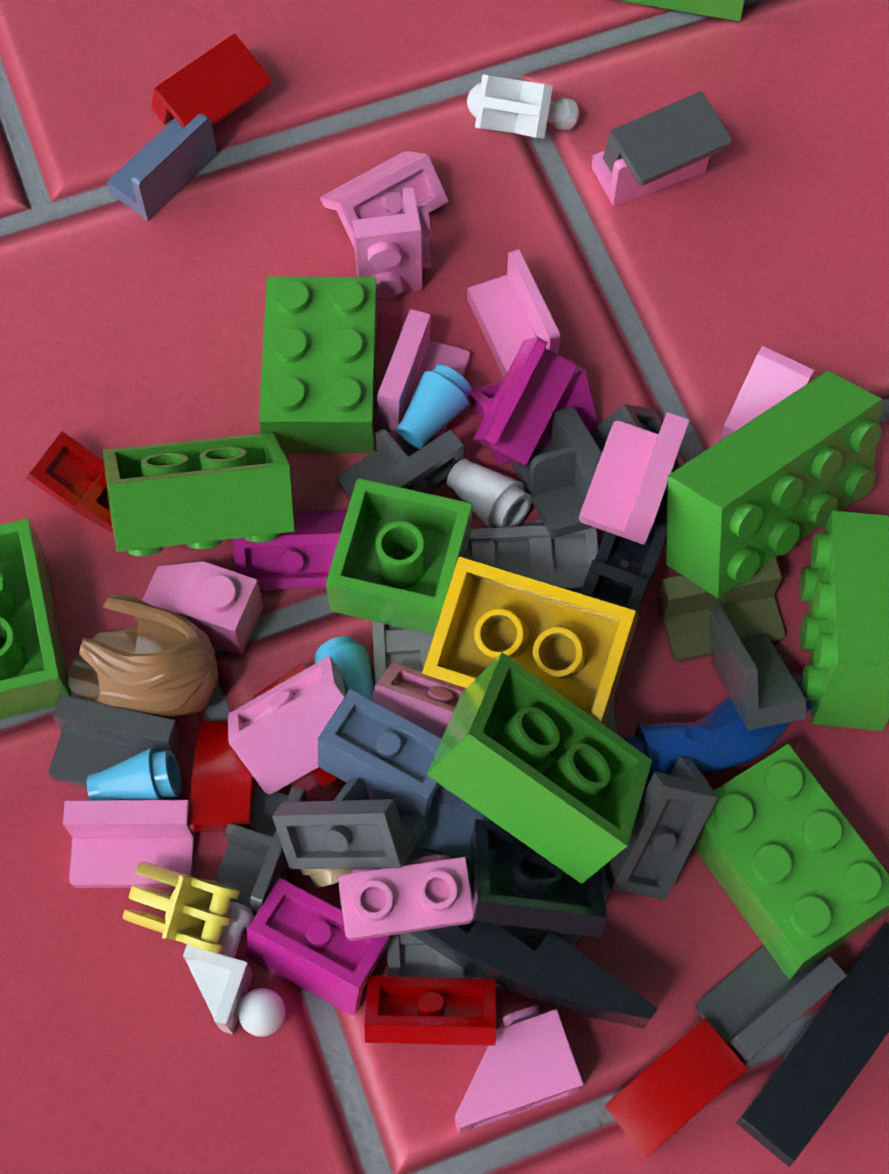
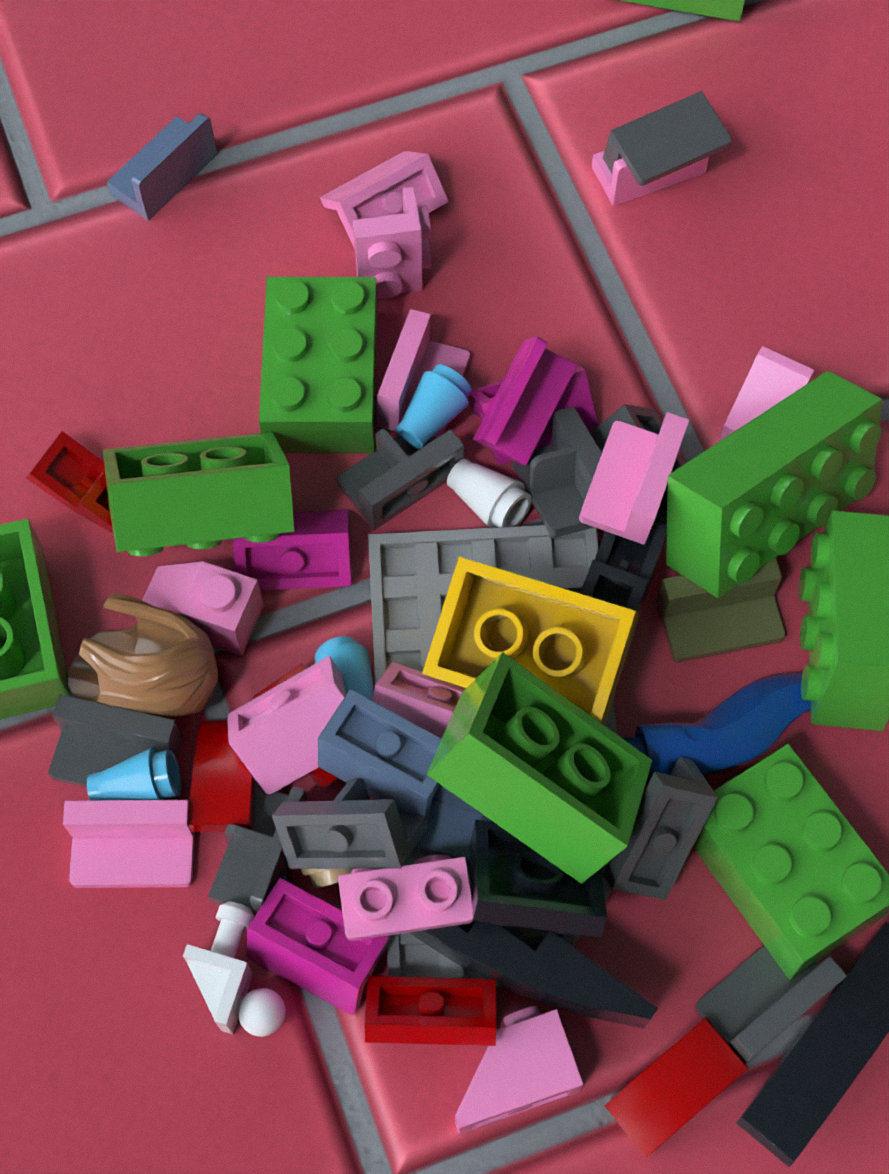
(193, 910): light yellow arm -> none
(211, 85): red panel -> none
(397, 555): bright green brick -> none
(512, 311): bright pink panel -> none
(519, 107): white piece -> none
(754, 676): dark grey panel -> none

